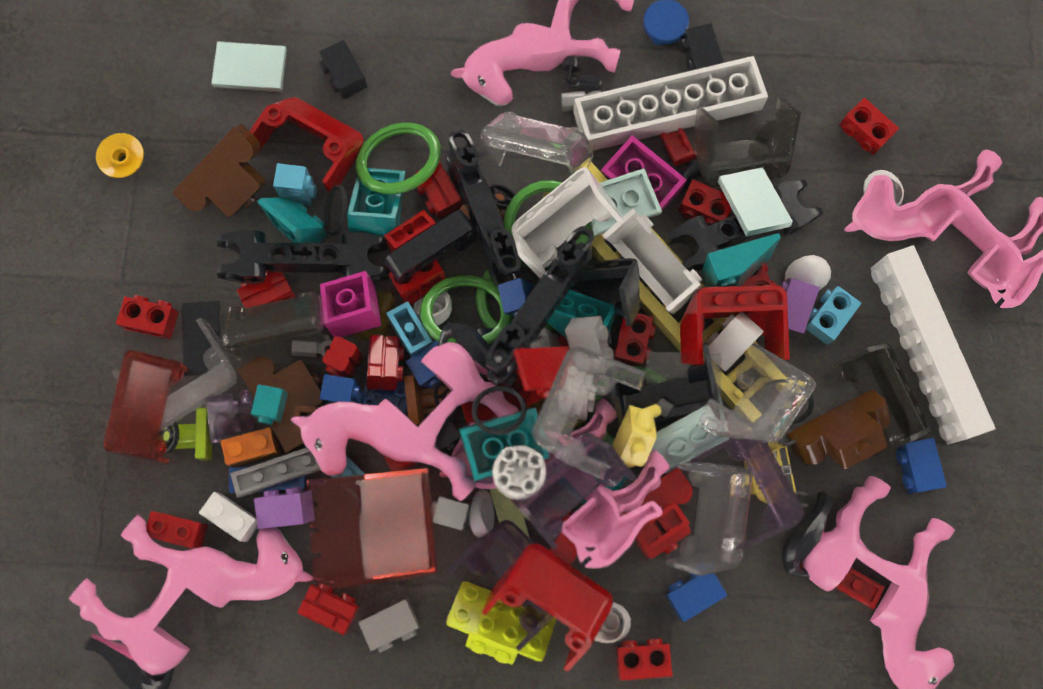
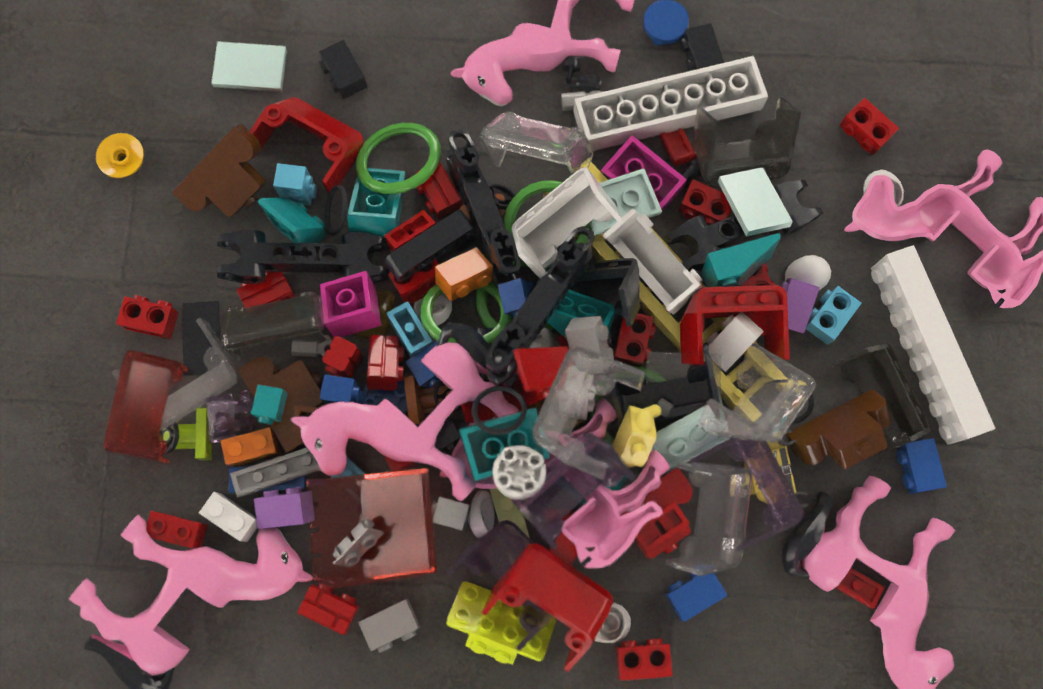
(349, 550): none -> light grey hinge
(463, 274): none -> orange brick

